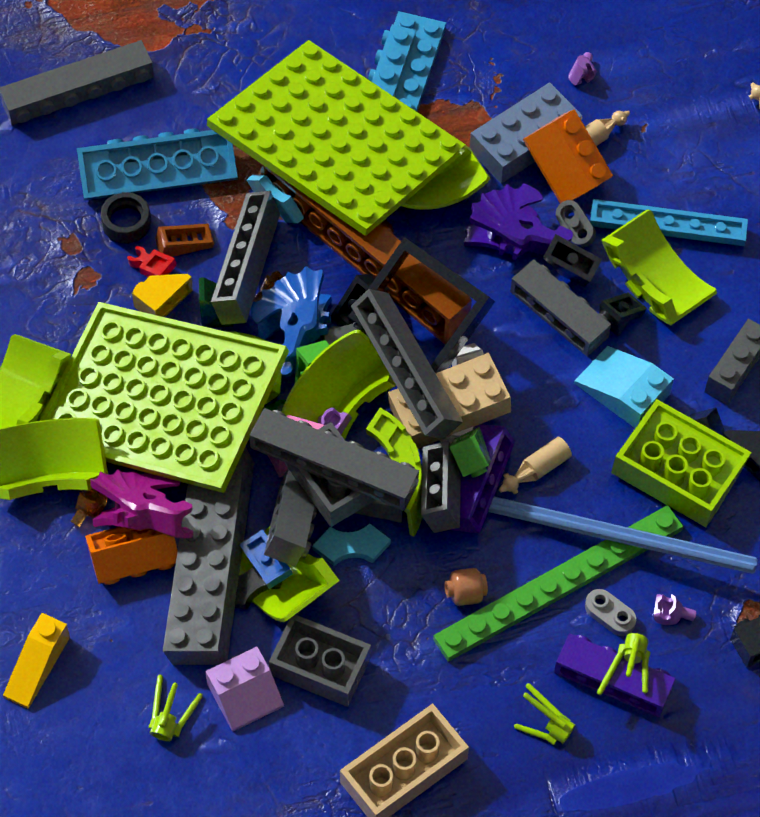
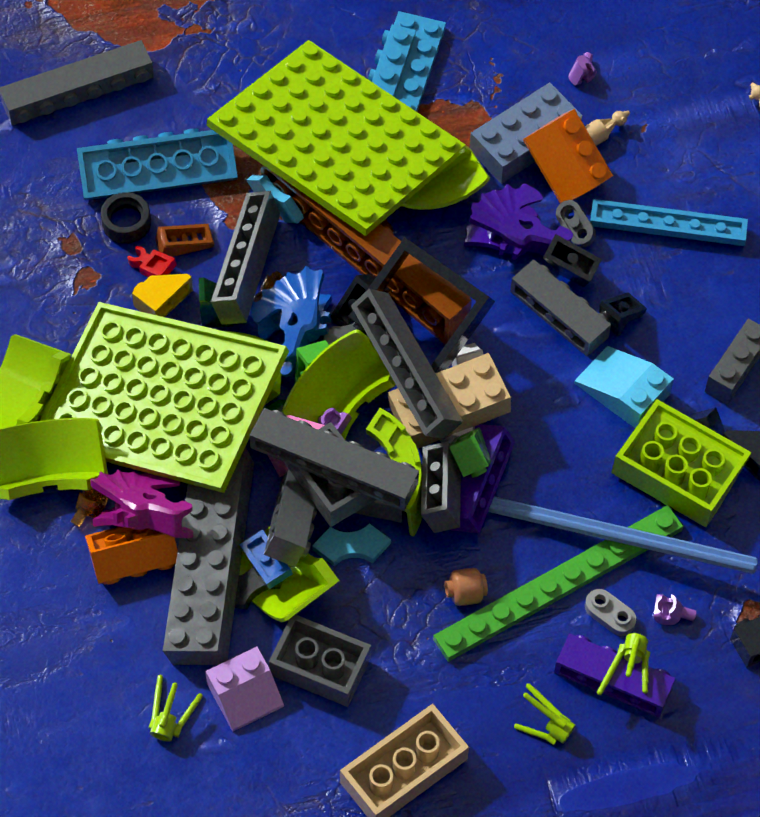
(36, 659): yellow slope -> none
(538, 464): tan wheel -> none
(655, 269): lime panel -> none

